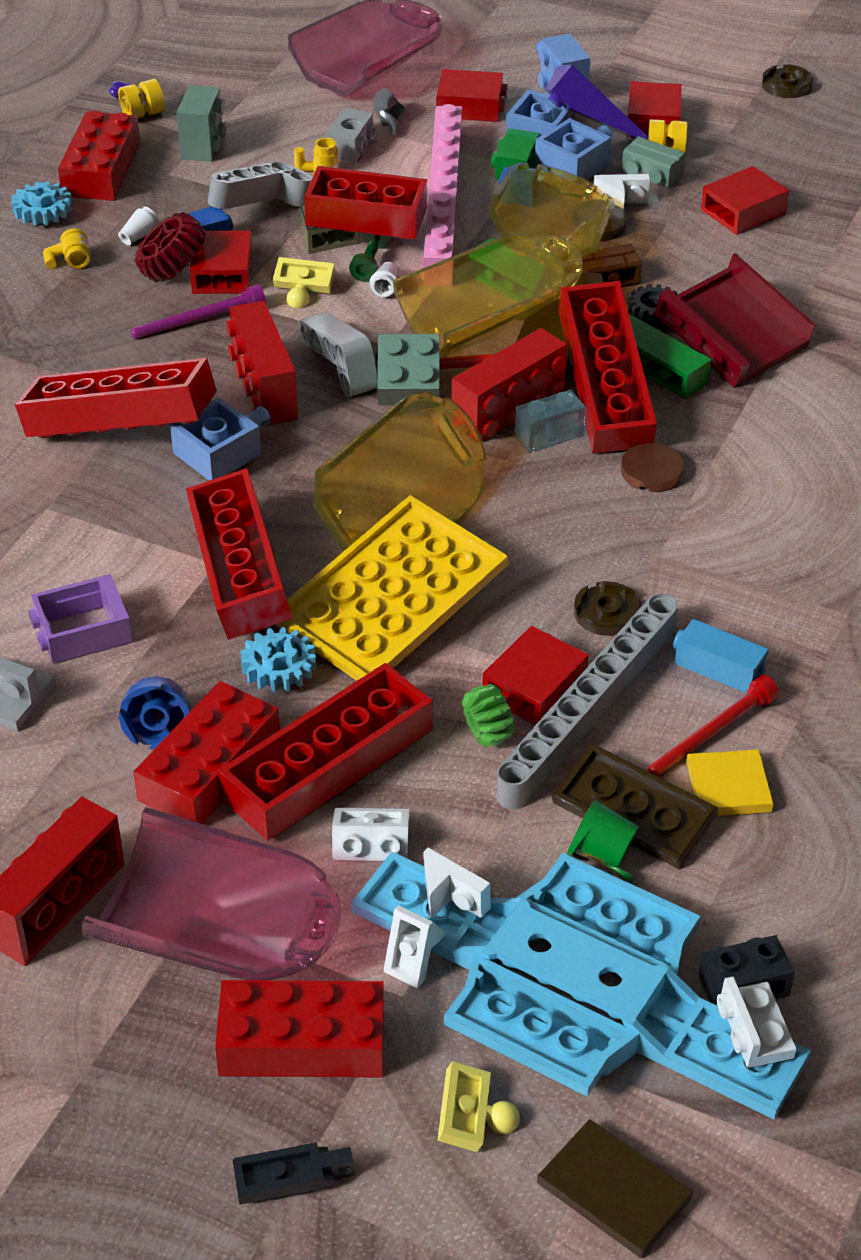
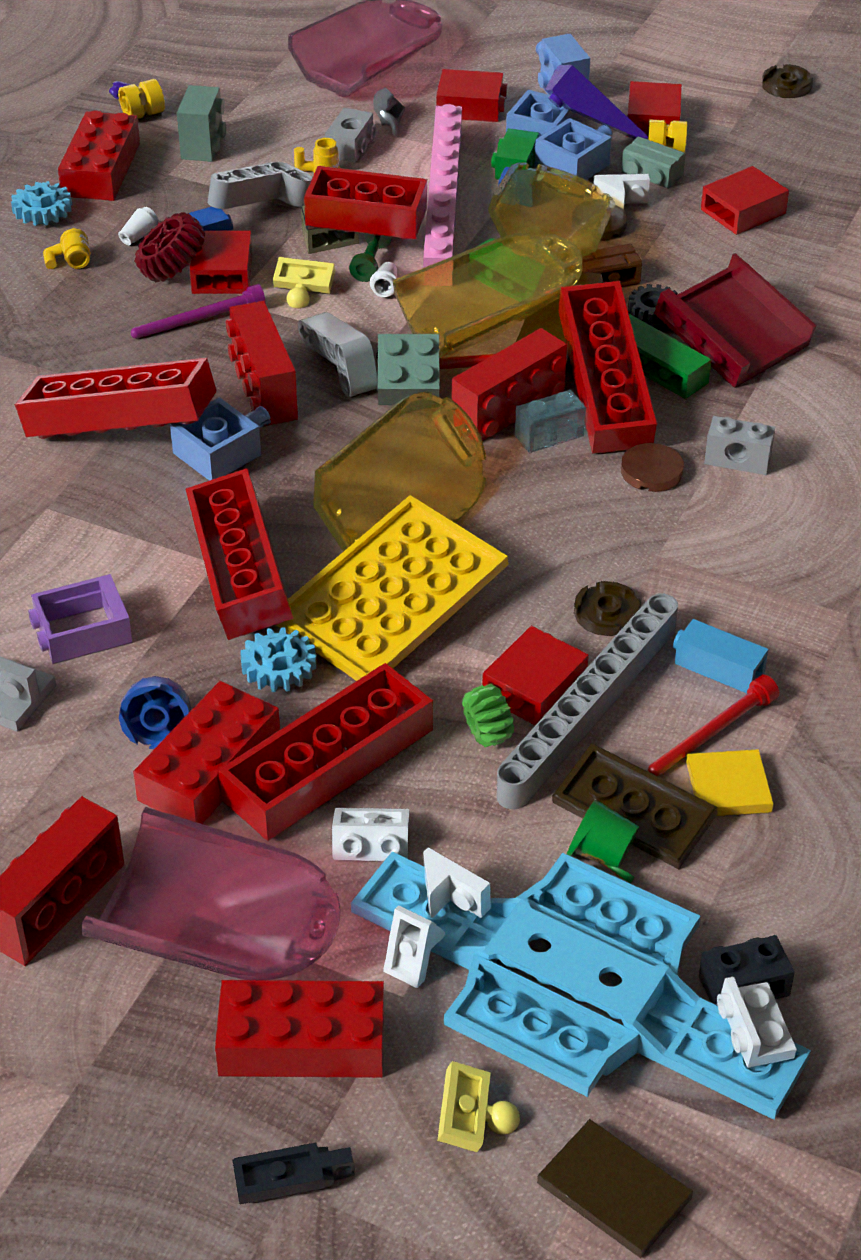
(739, 445): none -> light grey brick

